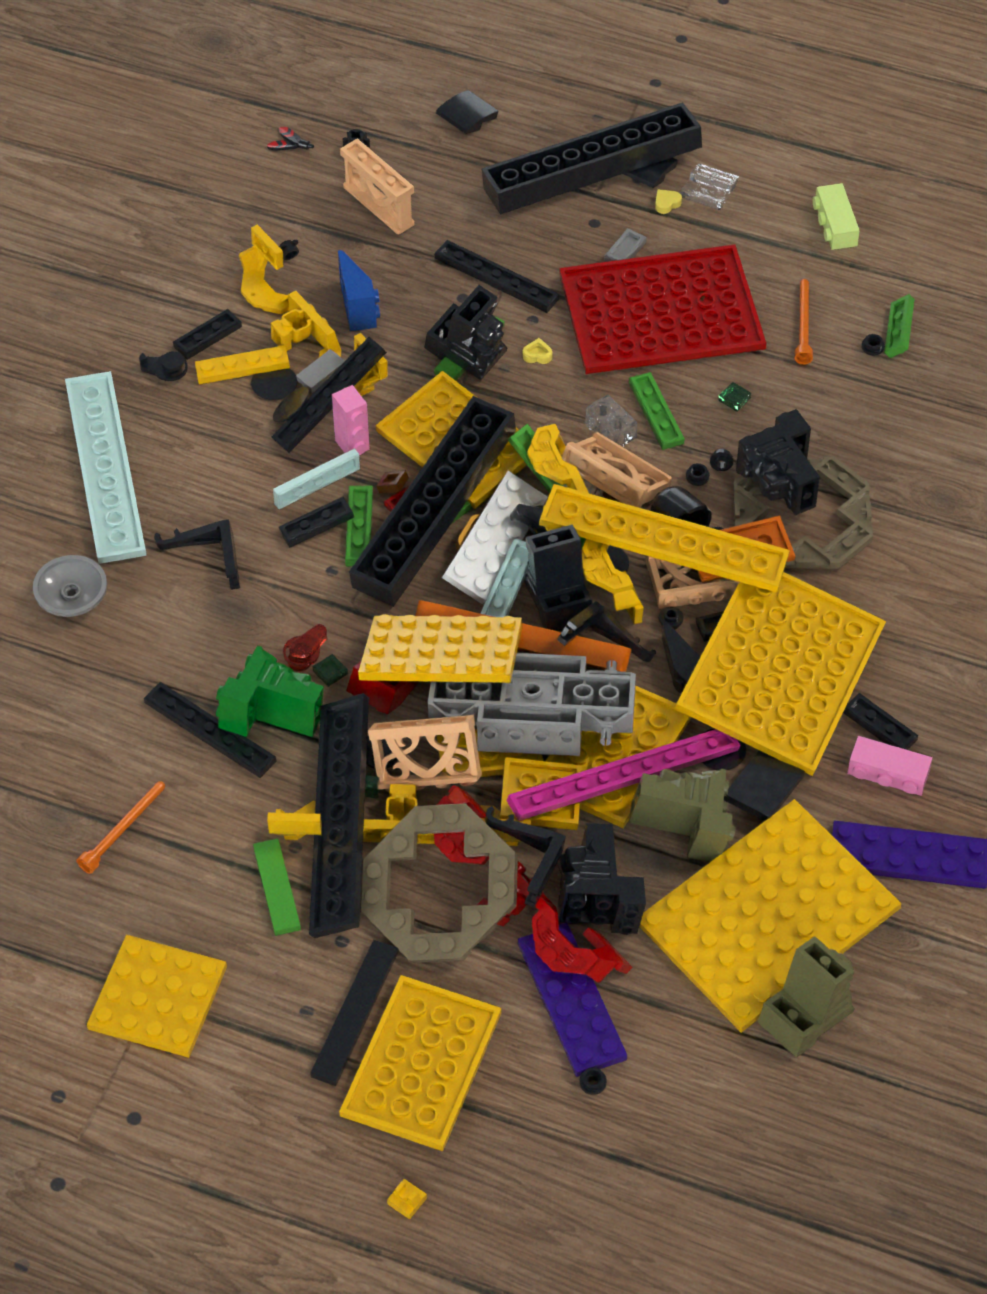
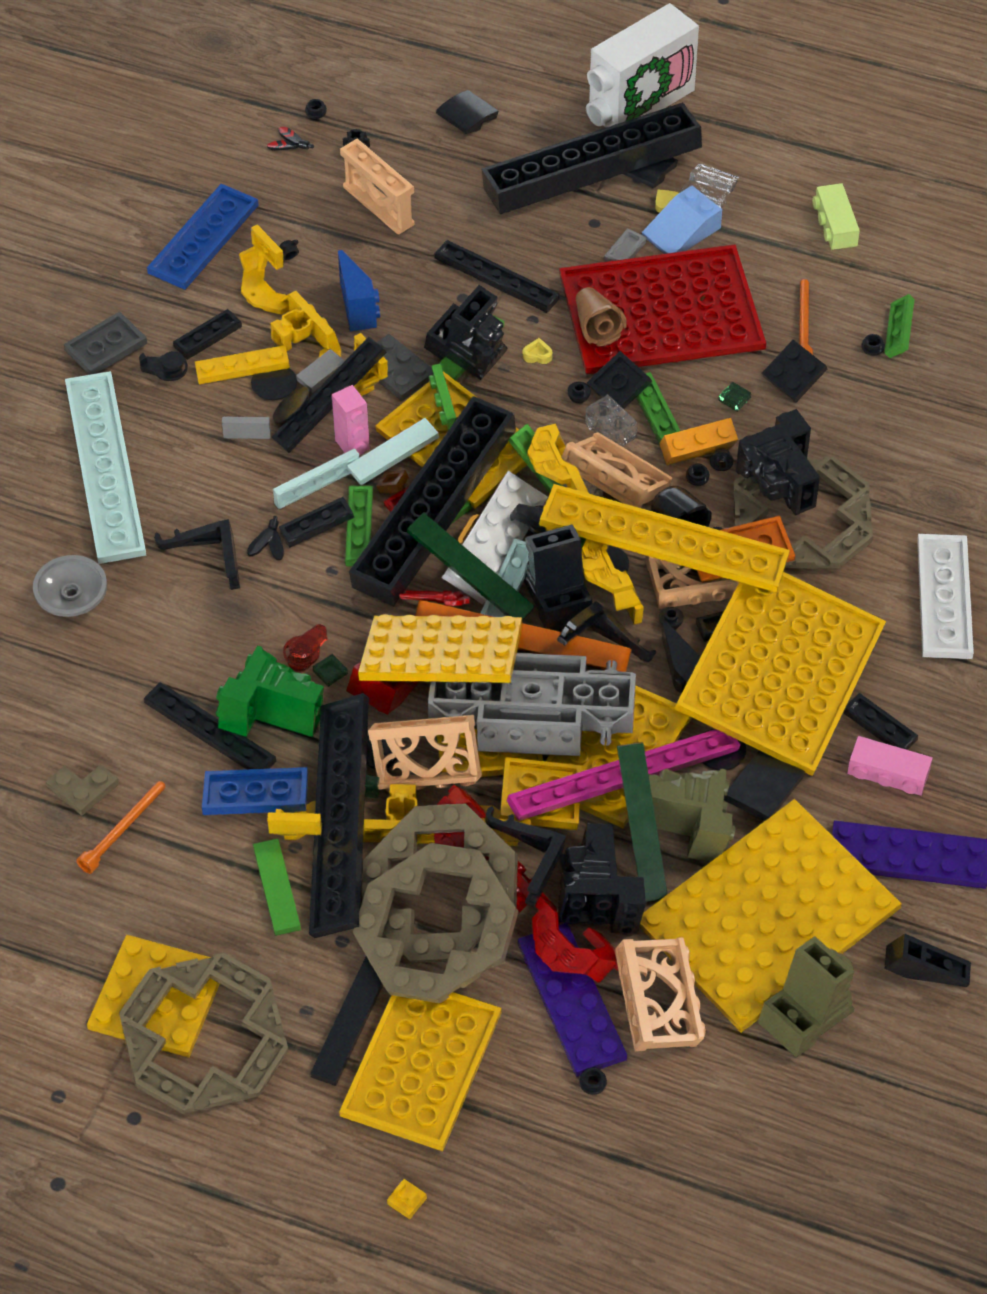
(83, 793): none -> dark tan plate
(105, 343): none -> dark grey plate
(202, 236): none -> blue plate
(217, 1086): none -> dark tan plate
(246, 427): none -> light grey tile
(255, 791): none -> blue plate
(269, 536): none -> black piece
(315, 109): none -> black plate
(393, 451): none -> light aqua tile
(405, 369): none -> dark grey plate
(442, 397): none -> bright green plate
(446, 597): none -> red piece
(461, 966): none -> dark tan plate
(469, 567): none -> dark green tile
(579, 392): none -> black plate
(599, 317): none -> medium nougat cone
(620, 380): none -> black plate
(642, 819): none -> dark green tile
(643, 67): none -> white brick
(681, 983): none -> light nougat fence
(684, 222): none -> light blue slope
(698, 441): none -> light orange brick
(794, 371): none -> black plate
(925, 962): none -> black slope
(945, 596): none -> white plate

